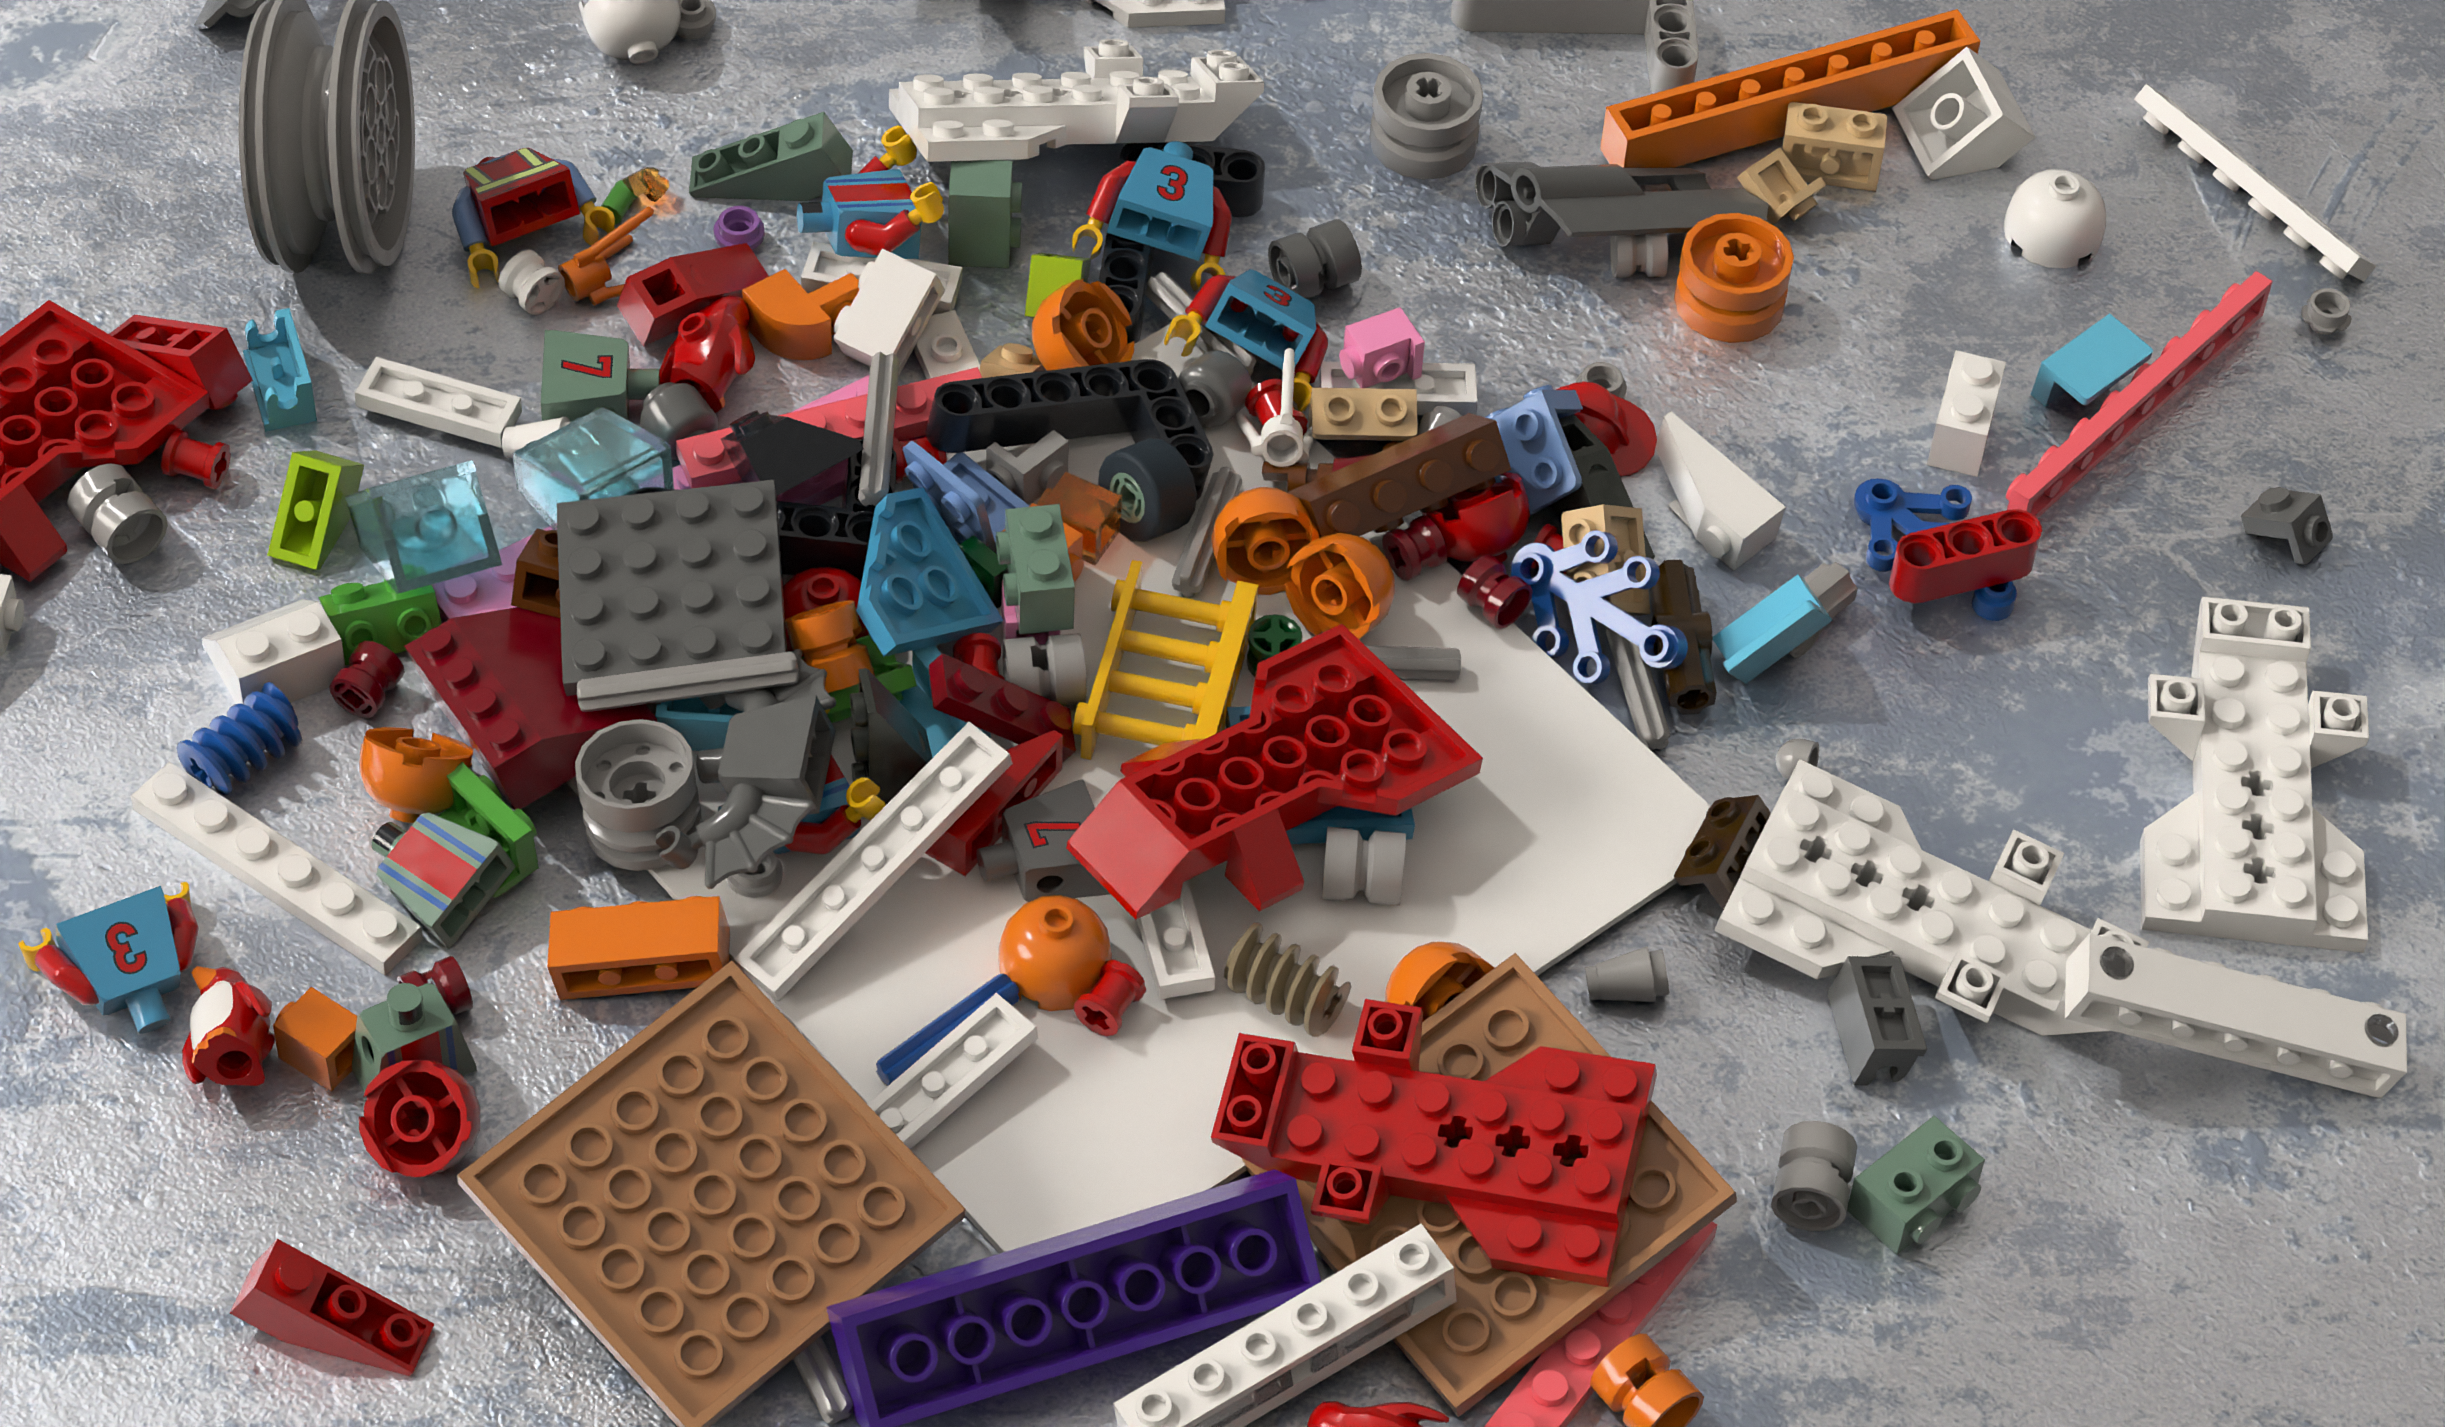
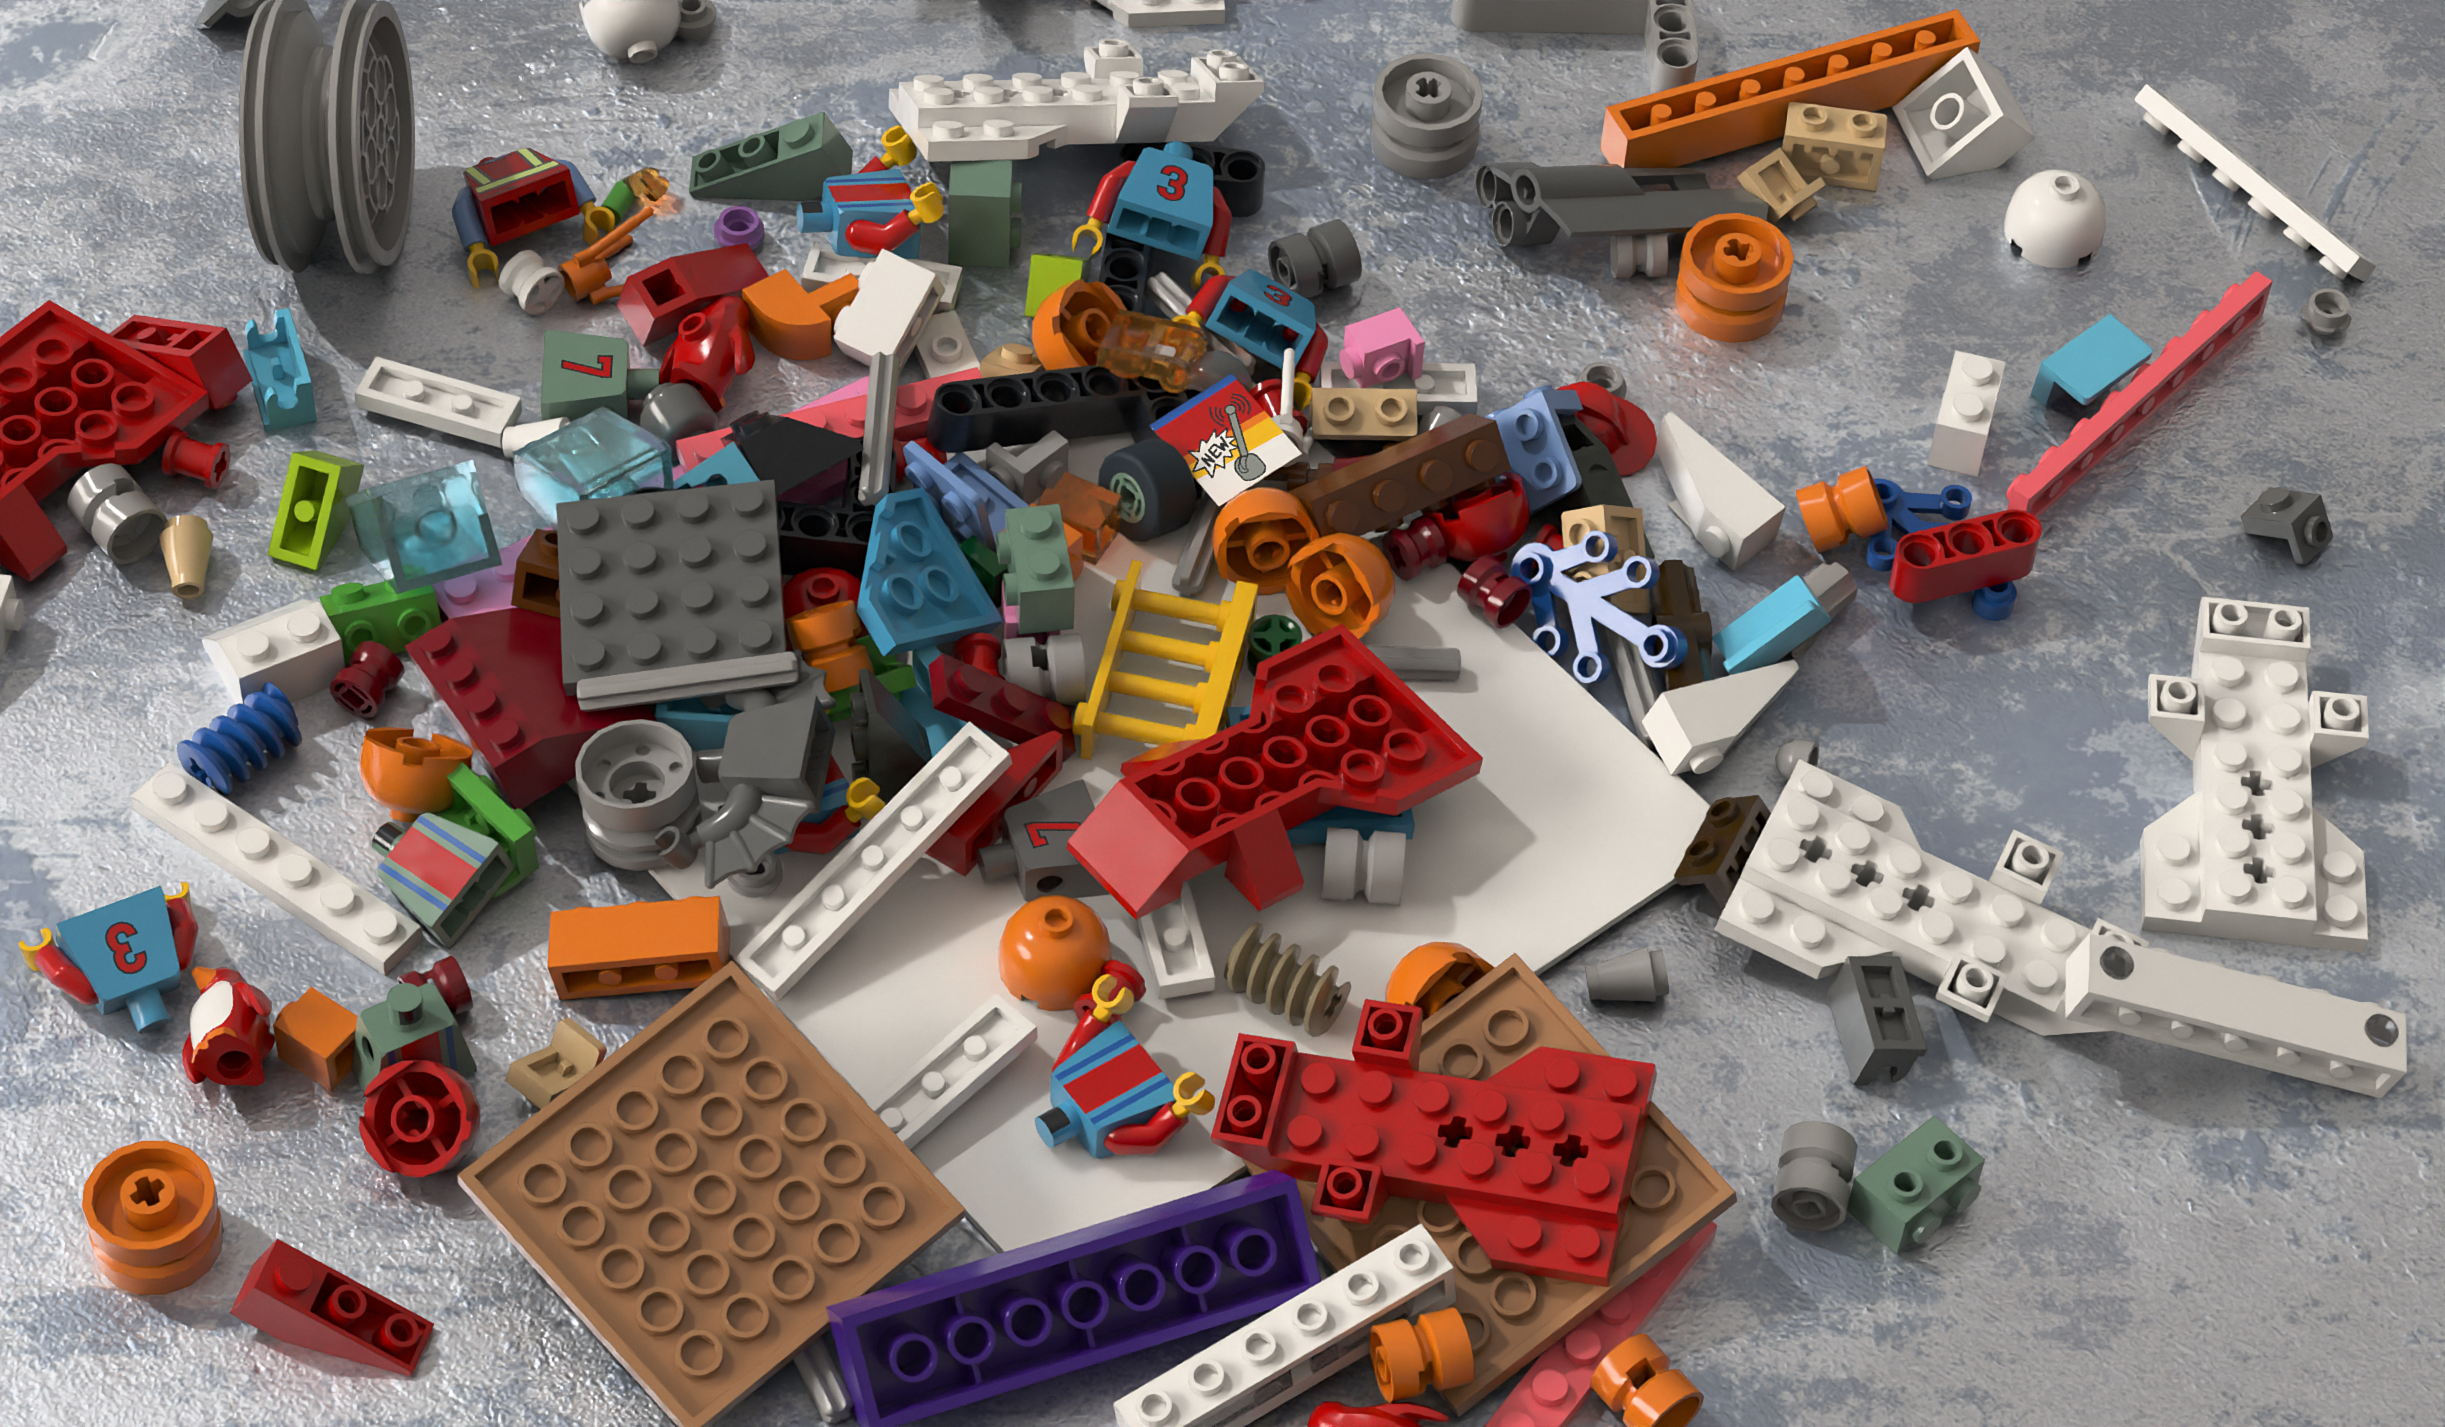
(153, 1217): none -> orange wheel
(186, 551): none -> tan cone
(558, 1066): none -> tan bracket
(722, 468): none -> medium azure hinge
(911, 1050): blue axle -> none
(1112, 1089): none -> torso
(1134, 347): none -> clear orange plate
(1226, 439): none -> sticker
(1422, 1354): none -> orange wheel
(1704, 720): none -> white slope
(1842, 509): none -> orange wheel

